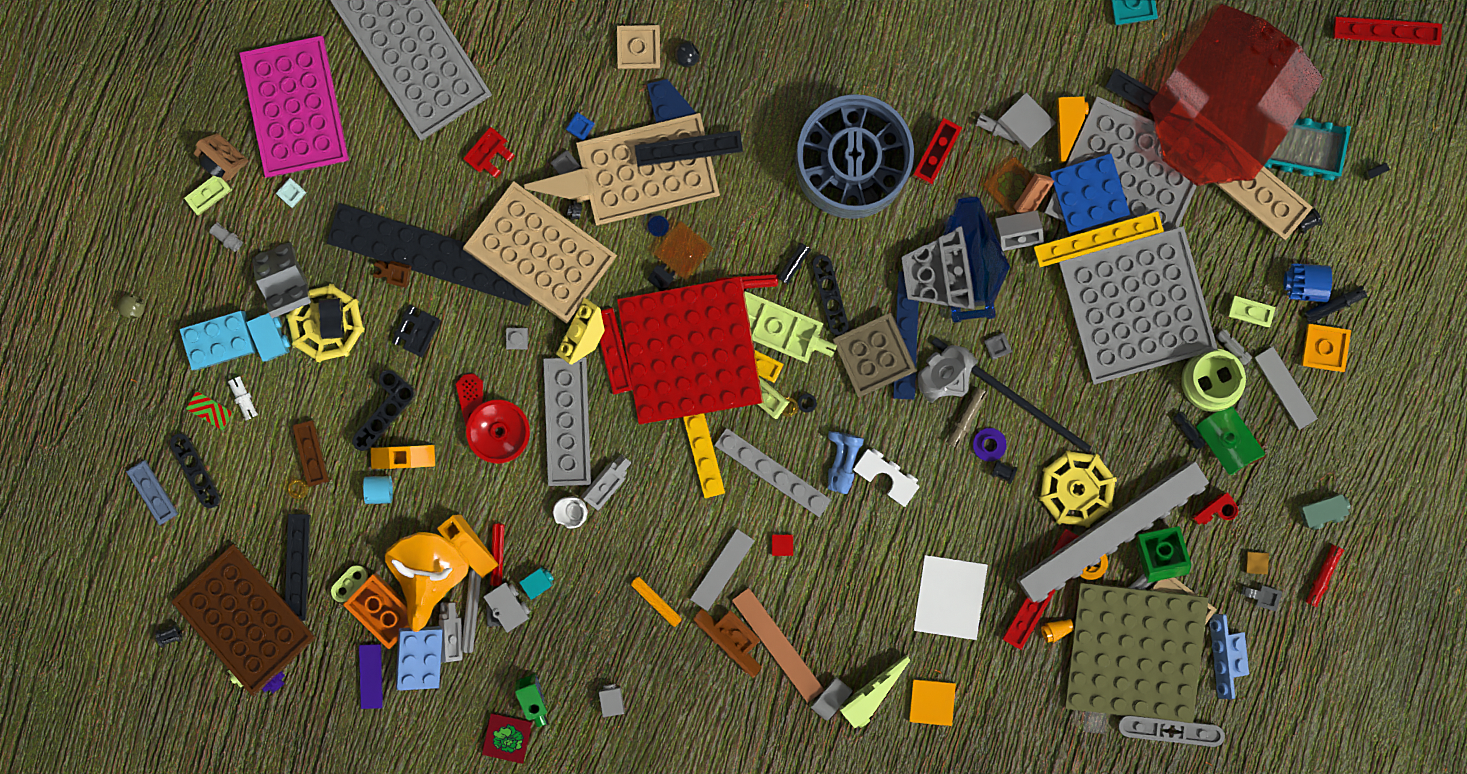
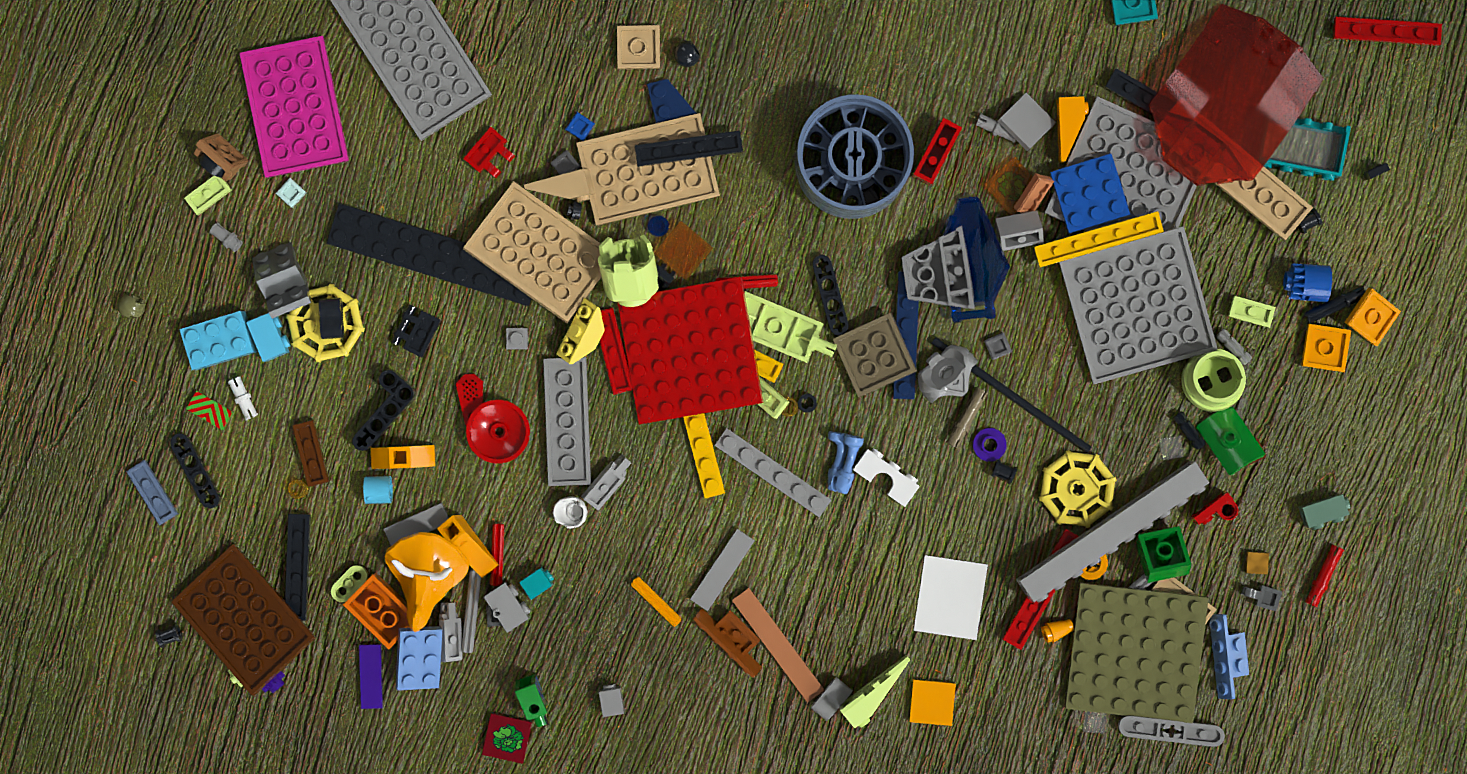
(396, 273): reddish brown plate -> none
(421, 522): none -> light grey tile
(628, 270): none -> yellowish green piece
(782, 544): red tile -> none
(800, 253): black pin -> none
(1171, 447): none -> clear tile
(1285, 388): light grey tile -> none
(1372, 316): none -> light orange tile

